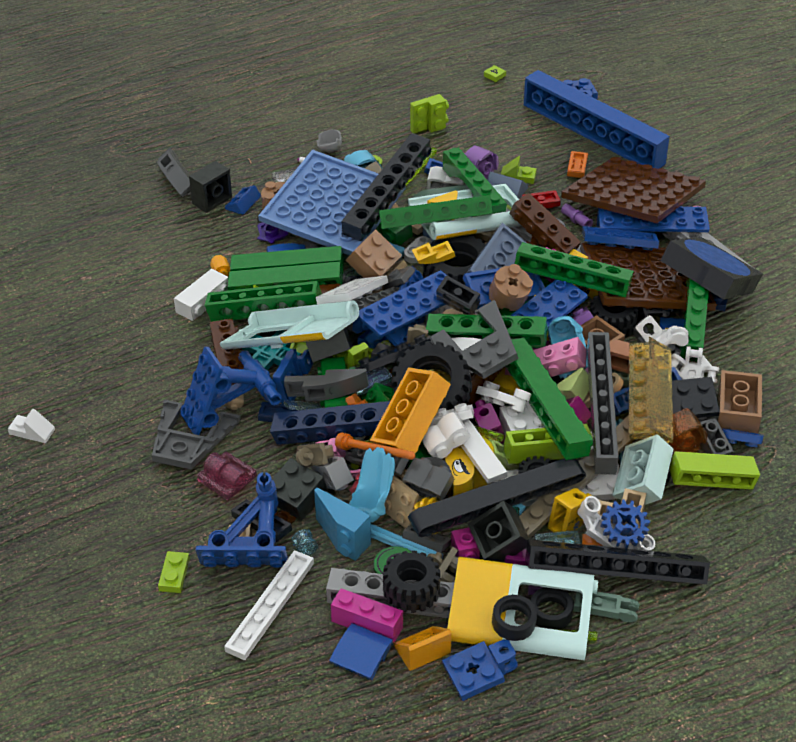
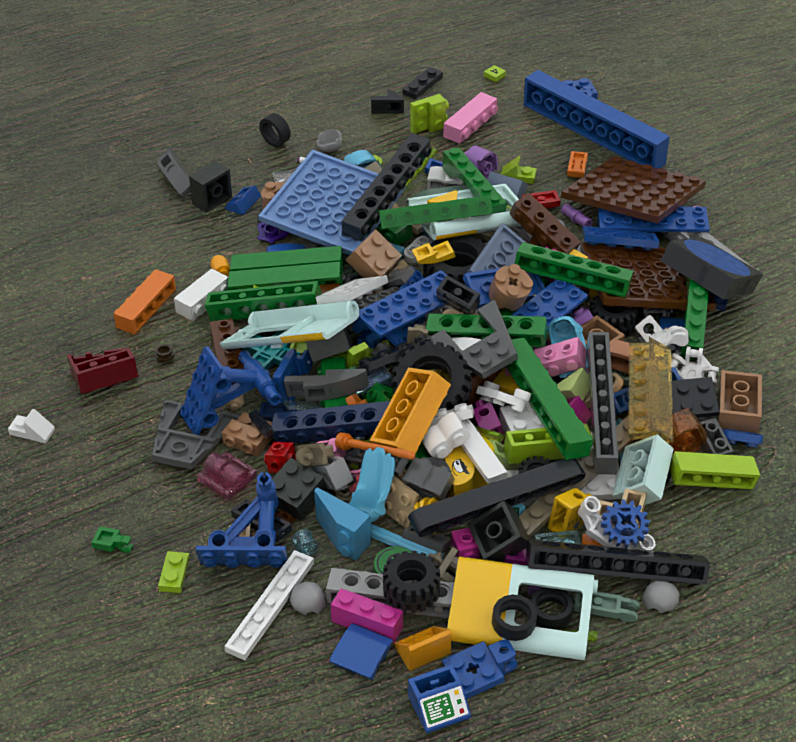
(102, 370): none -> dark red wedge
(109, 538): none -> green plate
(144, 301): none -> orange brick
(164, 353): none -> dark brown plate
(245, 436): none -> medium nougat plate
(261, 424): none -> black axle
(278, 455): none -> red brick
(281, 127): none -> black tyre
(308, 598): none -> light grey hair
(387, 104): none -> black slope
(422, 83): none -> black plate
(438, 698): none -> slope
(470, 117): none -> bright pink brick
(661, 596): none -> light grey hair

